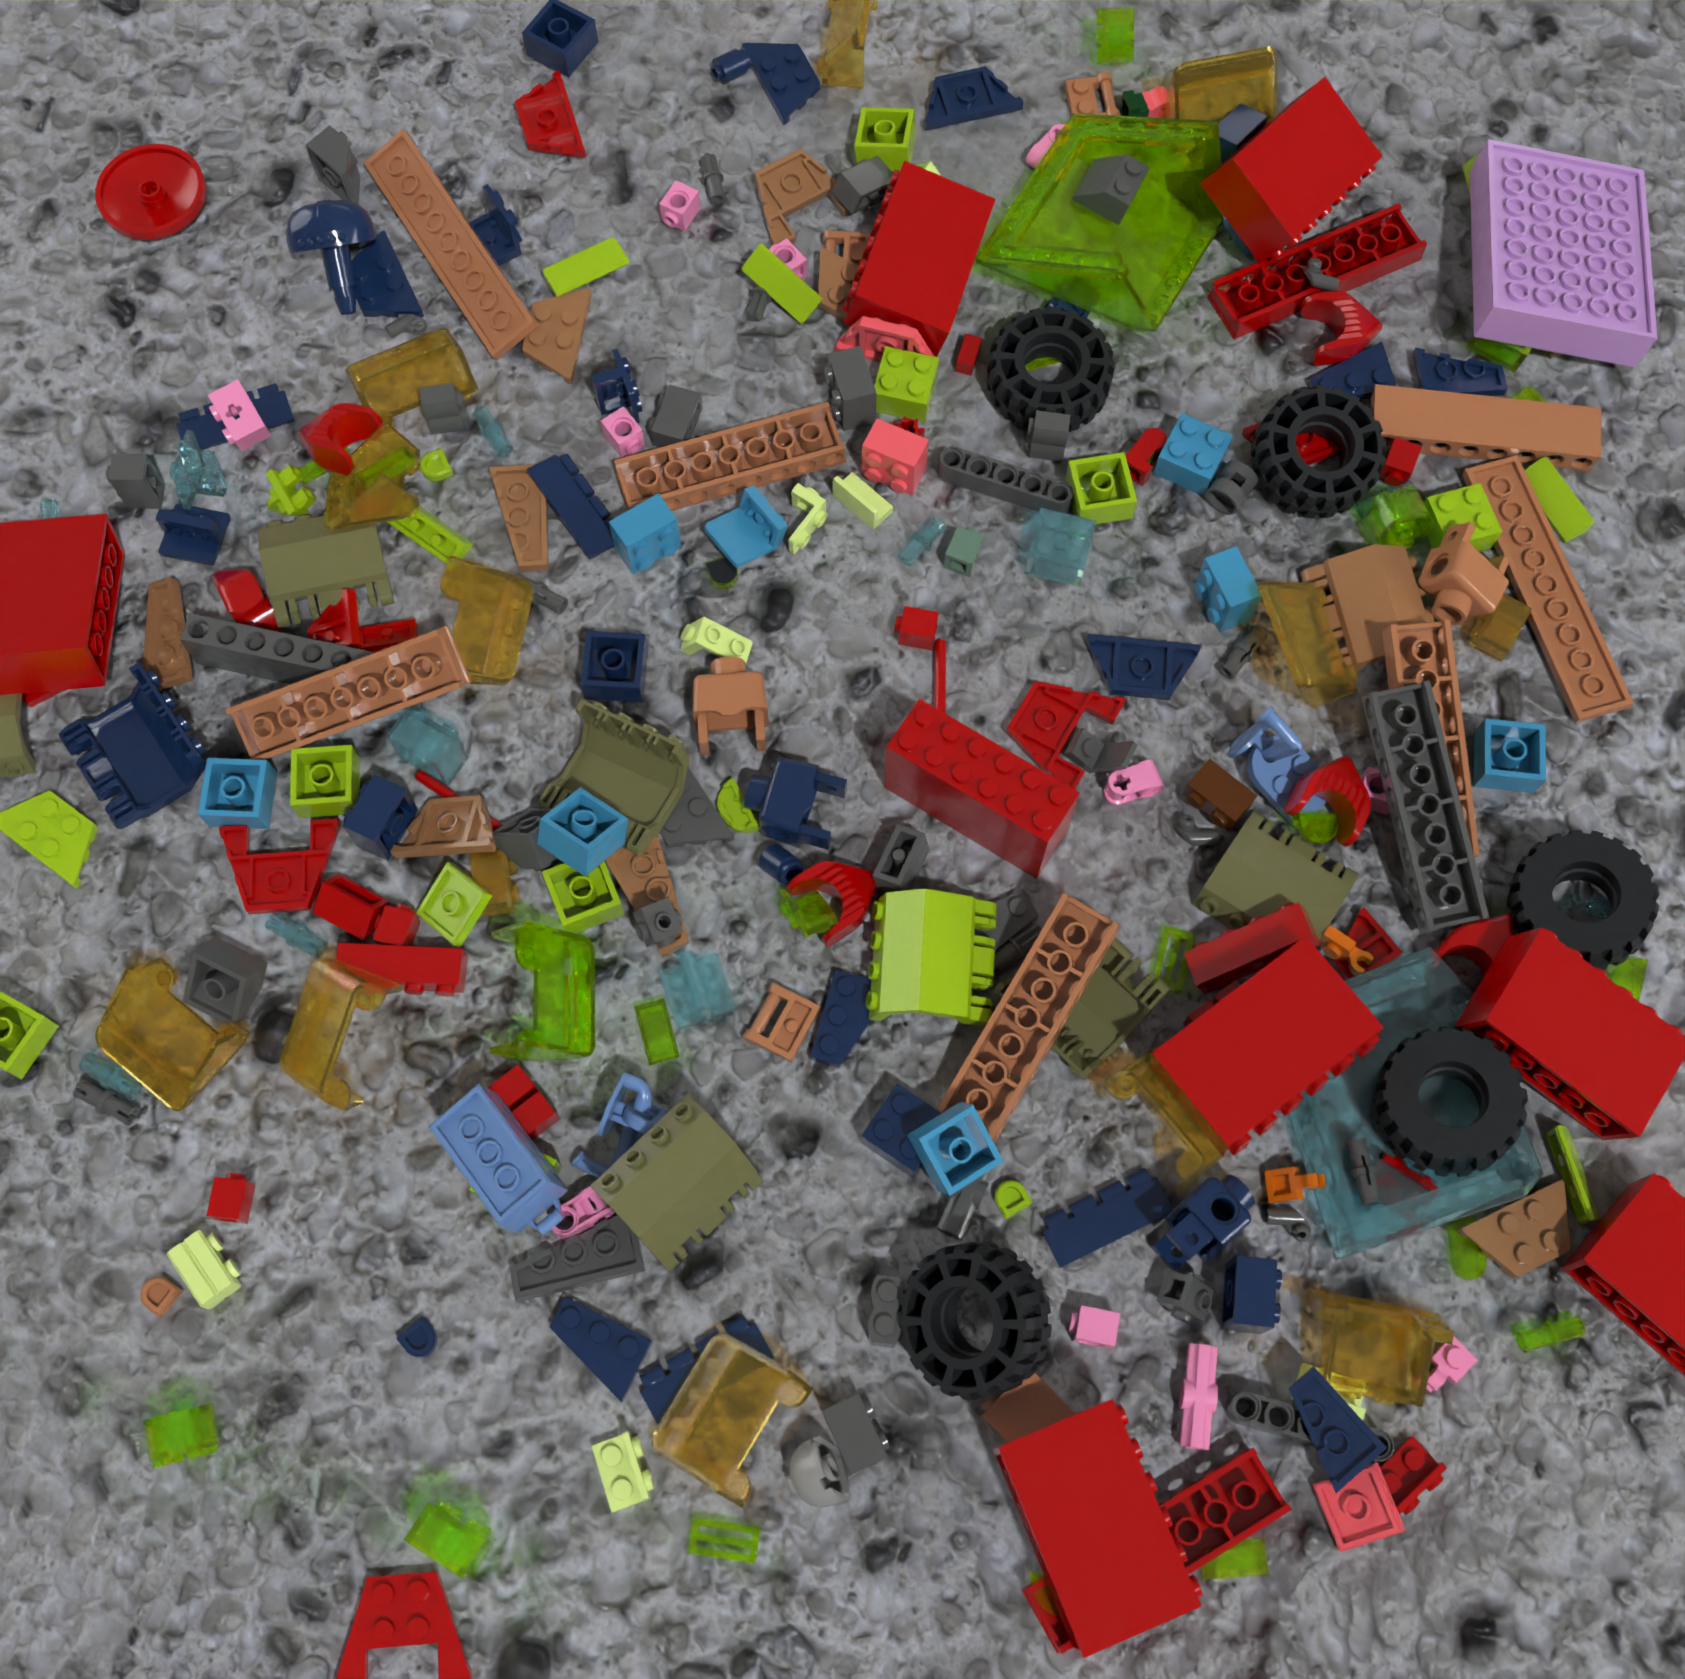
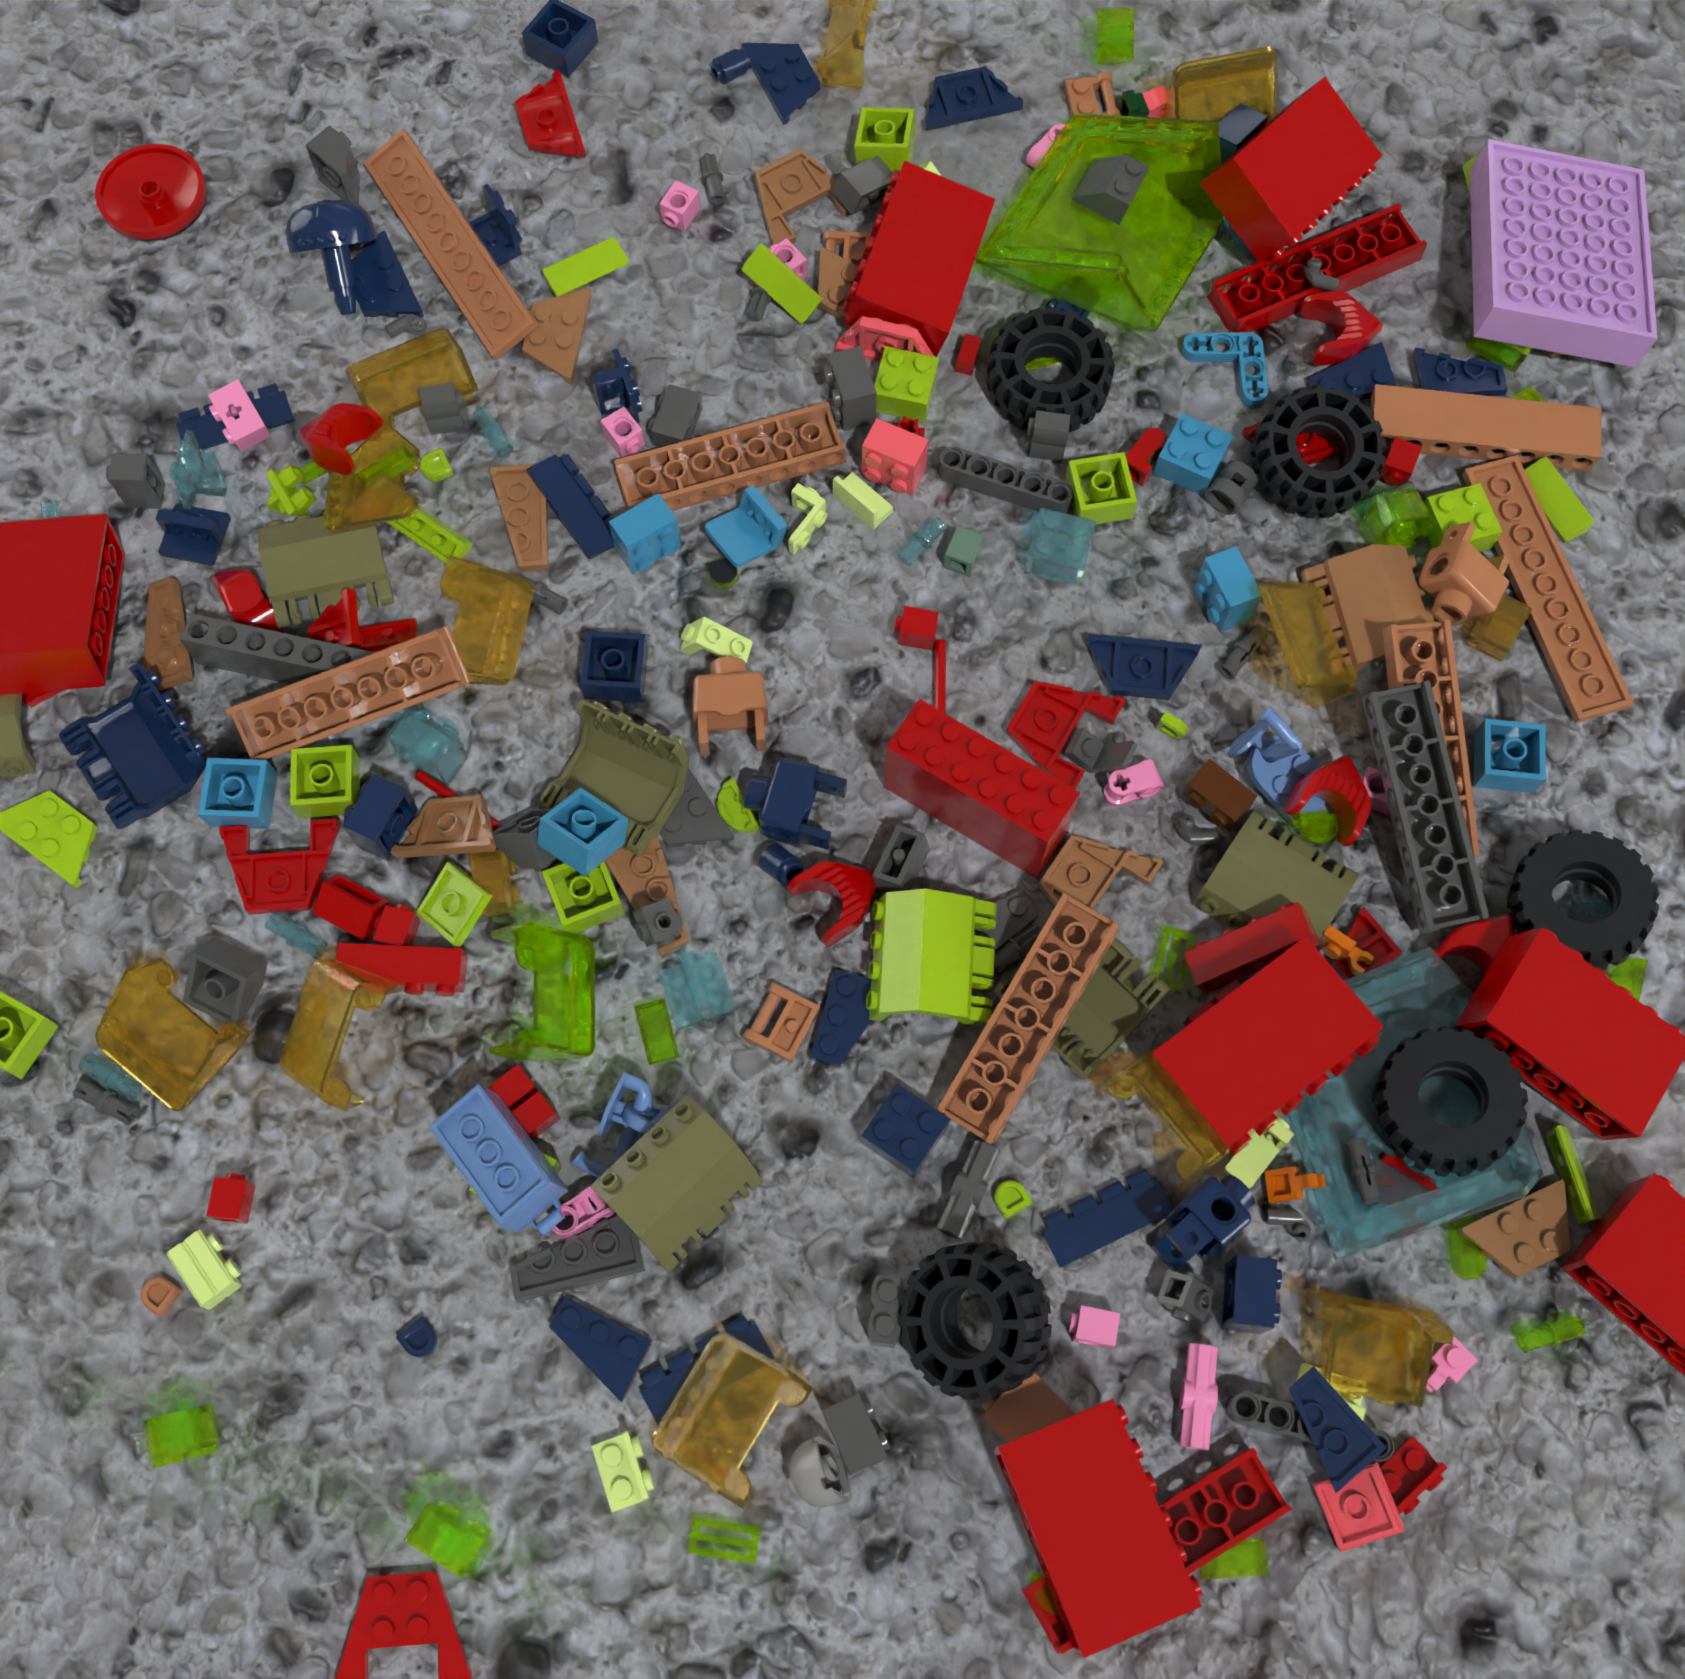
(808, 914): clear neon green bracket -> none
(955, 1148): dark azure brick -> none
(1089, 867): none -> medium nougat wing
(1172, 726): none -> lime tile
(1237, 352): none -> dark azure beam
(1262, 1149): none -> yellowish green bracket

